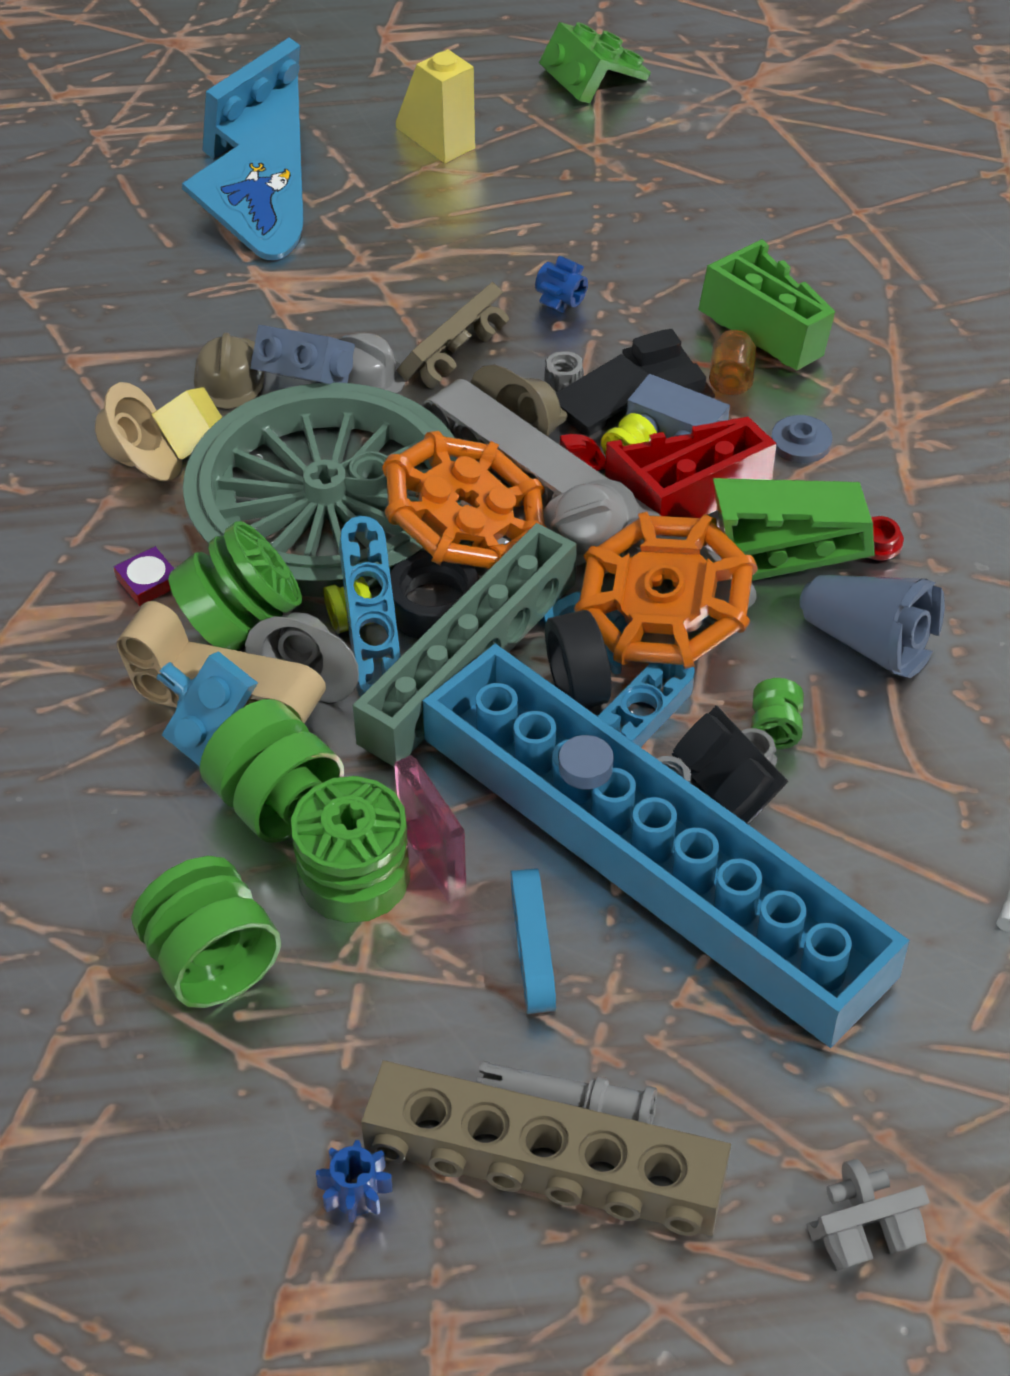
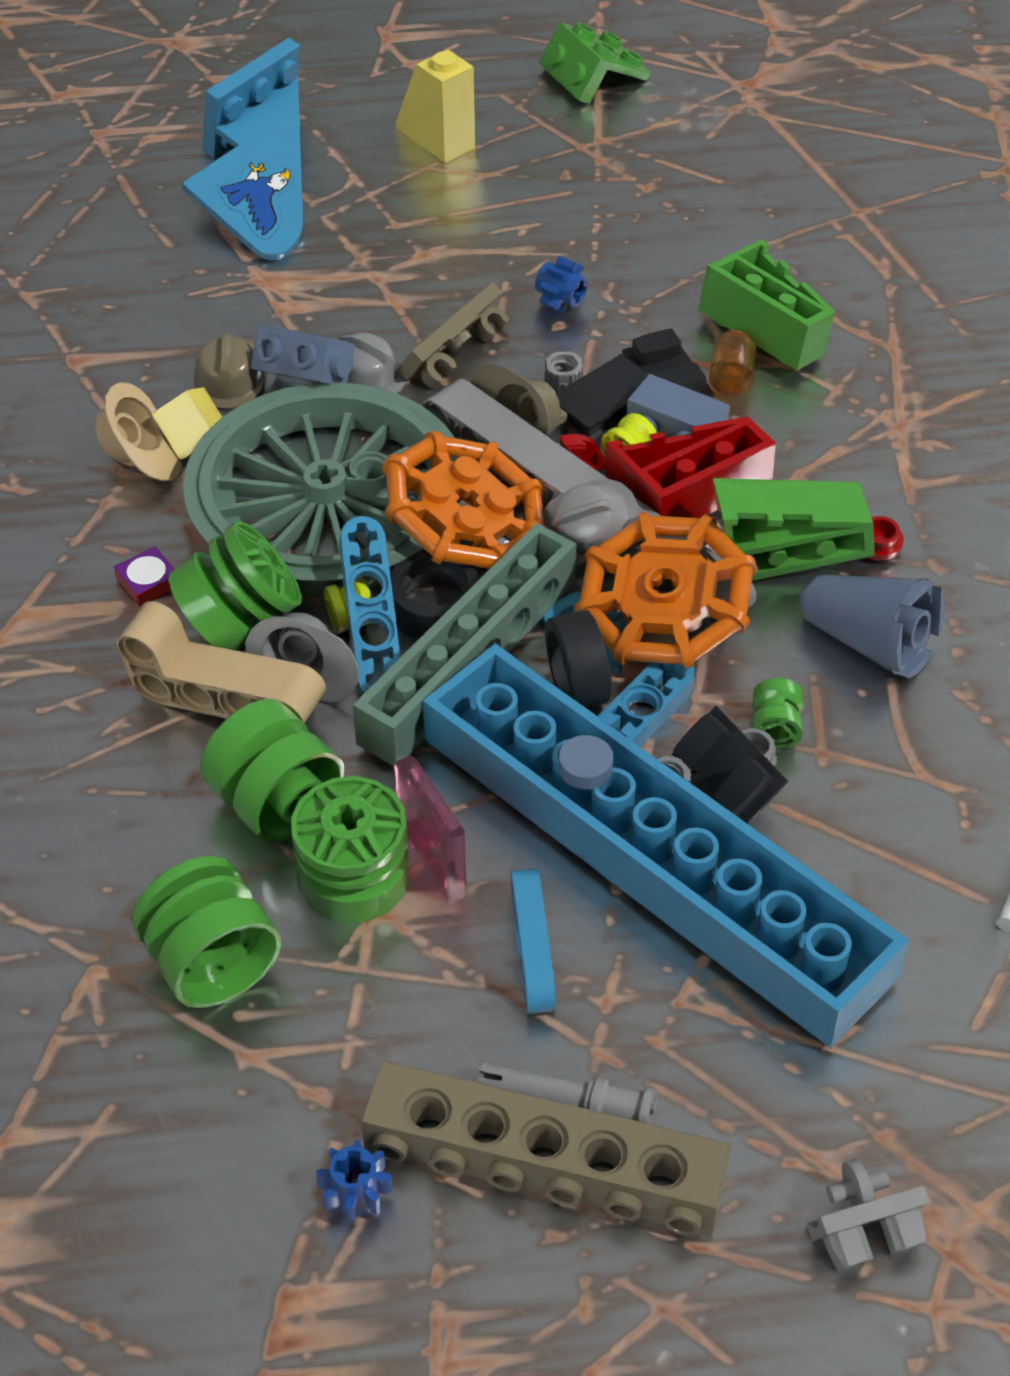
(204, 701): dark azure plate -> none
(802, 438): sand blue piece -> none

